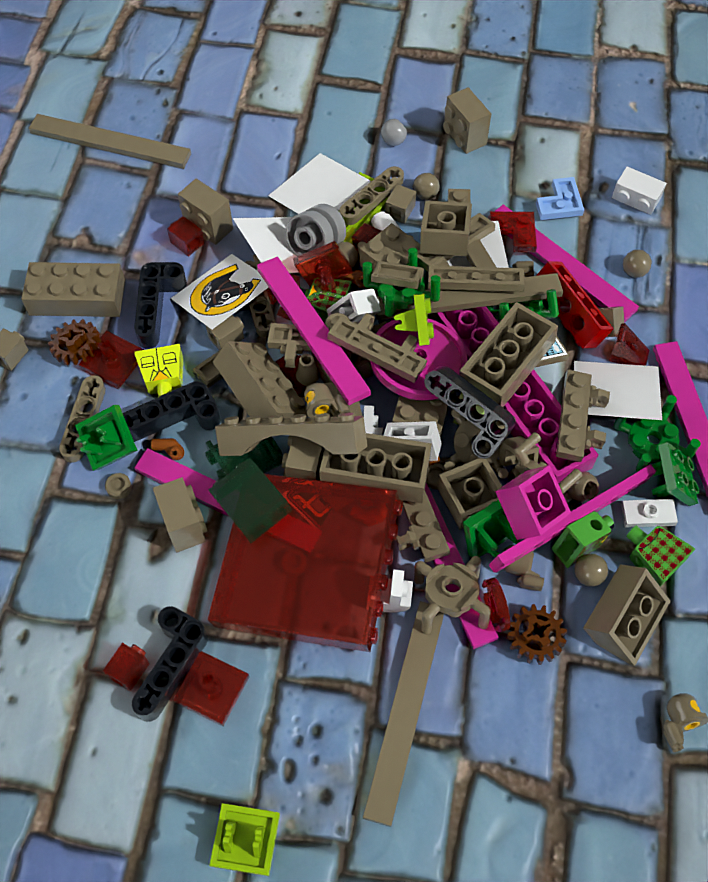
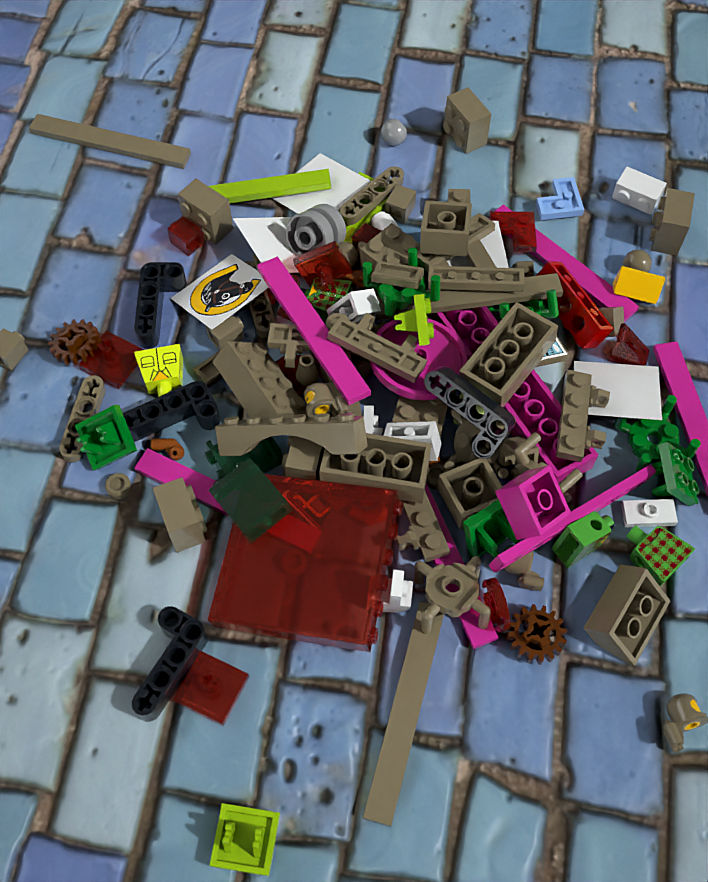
(73, 289): dark tan brick -> none
(126, 666): clear red brick -> none
(274, 186): none -> lime tile
(426, 186): dark tan piece -> none
(585, 488): dark tan piece -> none
(591, 570): dark tan piece -> none
(638, 284): none -> yellow slope
(671, 221): none -> dark tan brick

